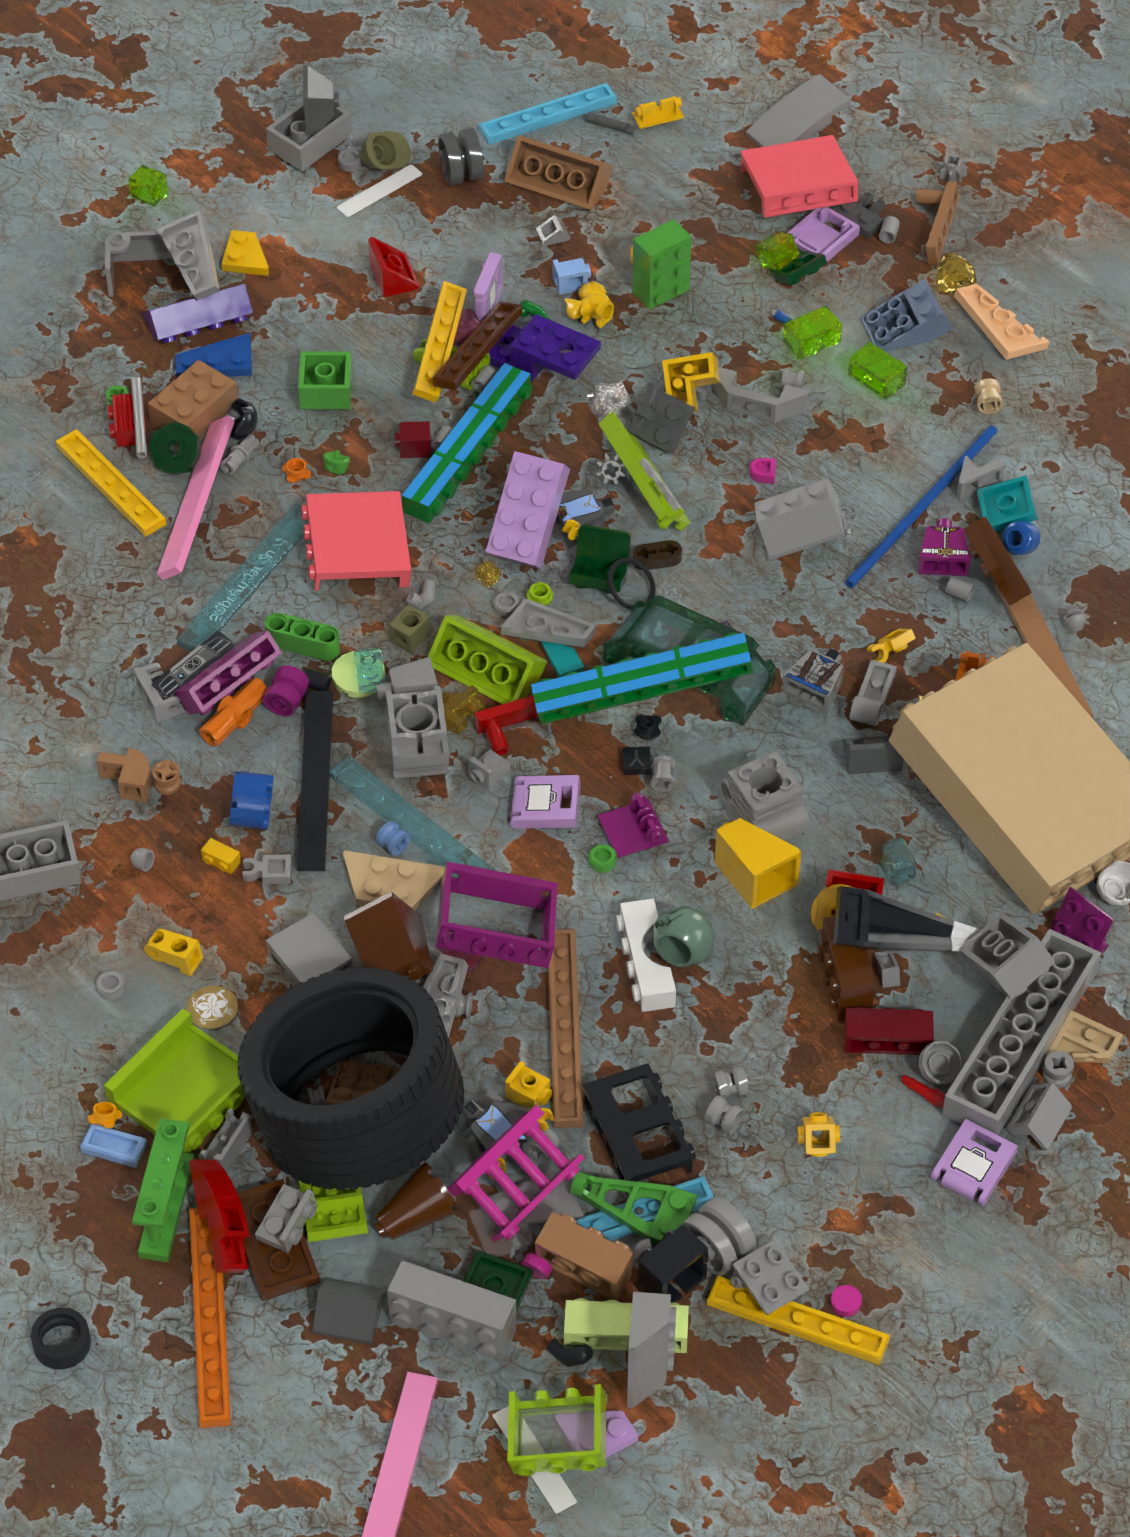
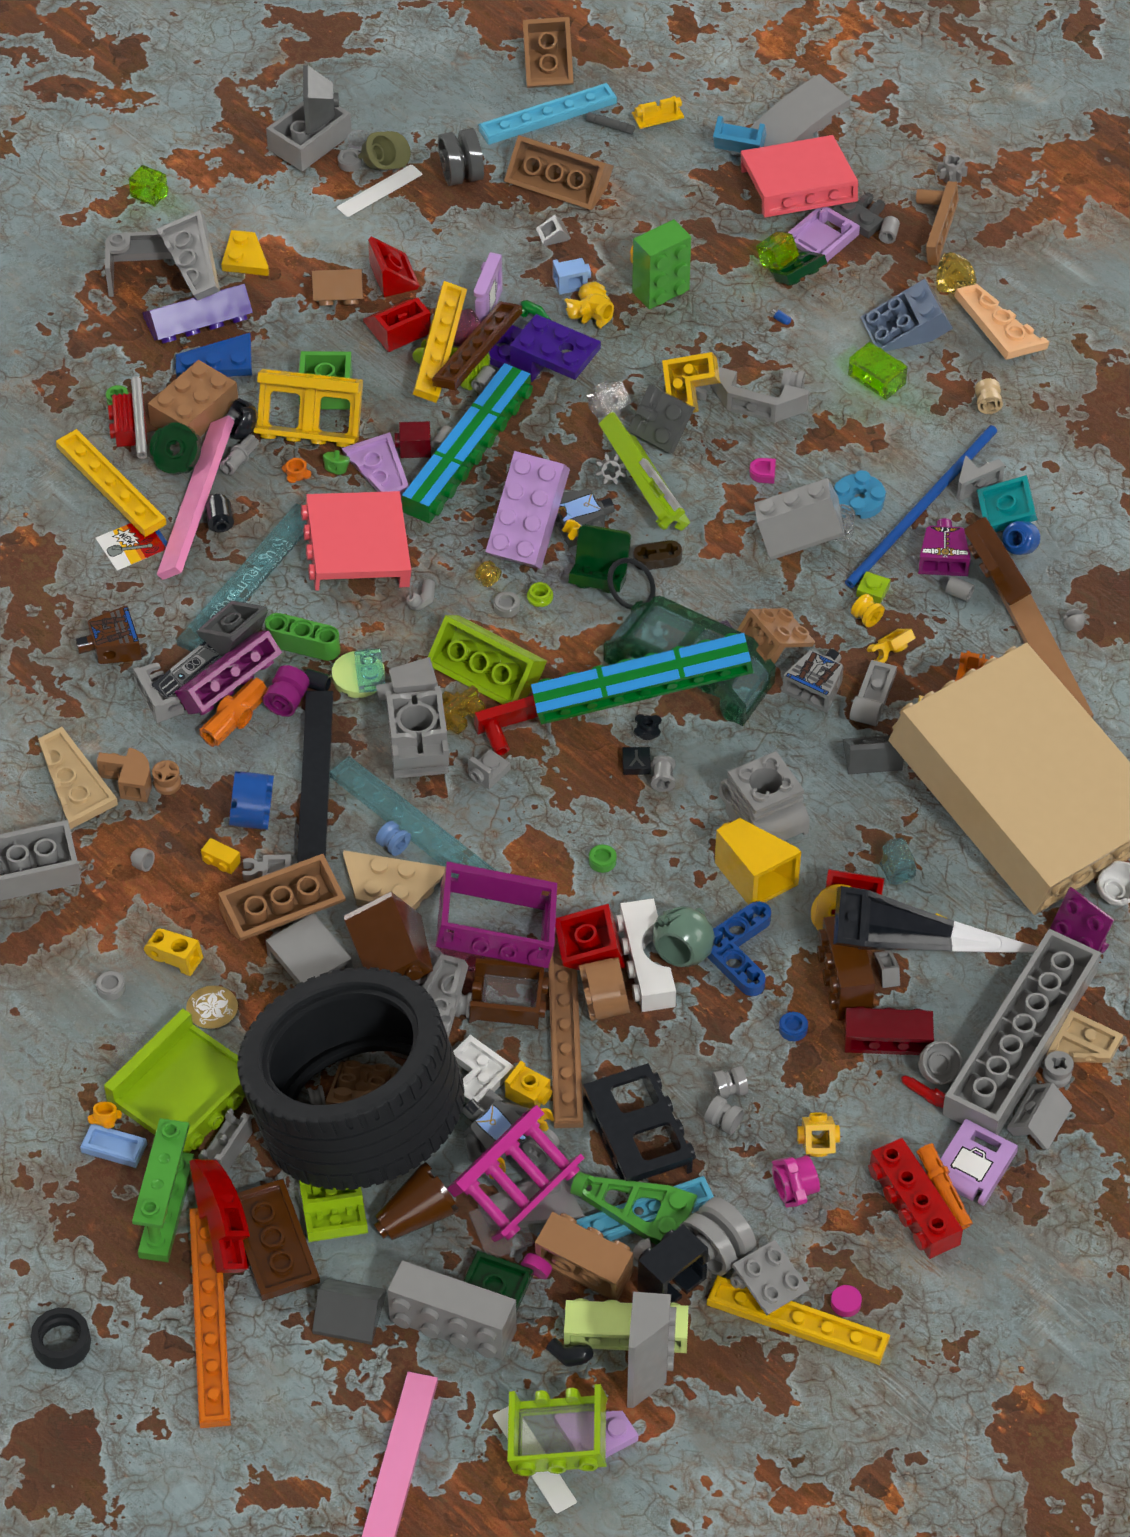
(75, 780): none -> tan wing
(111, 638): none -> reddish brown torso
(128, 545): none -> sticker
(219, 513): none -> black brick
(232, 625): none -> dark grey slope
(280, 897): none -> medium nougat slope
(286, 1218): light grey bracket -> none
(311, 390): none -> yellow window
(337, 285): none -> medium nougat slope
(378, 463): none -> lavender wing
(400, 323): none -> red slope
(409, 628): olive brick -> none
(485, 1068): none -> white plate
(508, 992): none -> reddish brown window
(538, 801): lavender container -> none
(548, 52): none -> medium nougat slope
(548, 625): light grey wing -> none
(562, 658): teal tile -> none
(588, 937): none -> red slope
(604, 989): none -> medium nougat brick
(633, 827): magenta hinge -> none
(730, 948): none -> blue beam
(736, 137): none -> dark azure panel
(774, 631): none -> medium nougat bracket
(793, 1026): none -> blue tile
(795, 1179): none -> dark pink piece
(812, 332): clear neon green brick -> none
(863, 484): none -> dark azure plate
(867, 610): none -> yellow wheel
(874, 586): none -> lime plate
(915, 1198): none -> red brick
(939, 1177): none -> orange pin
(1007, 956): light grey brick -> none

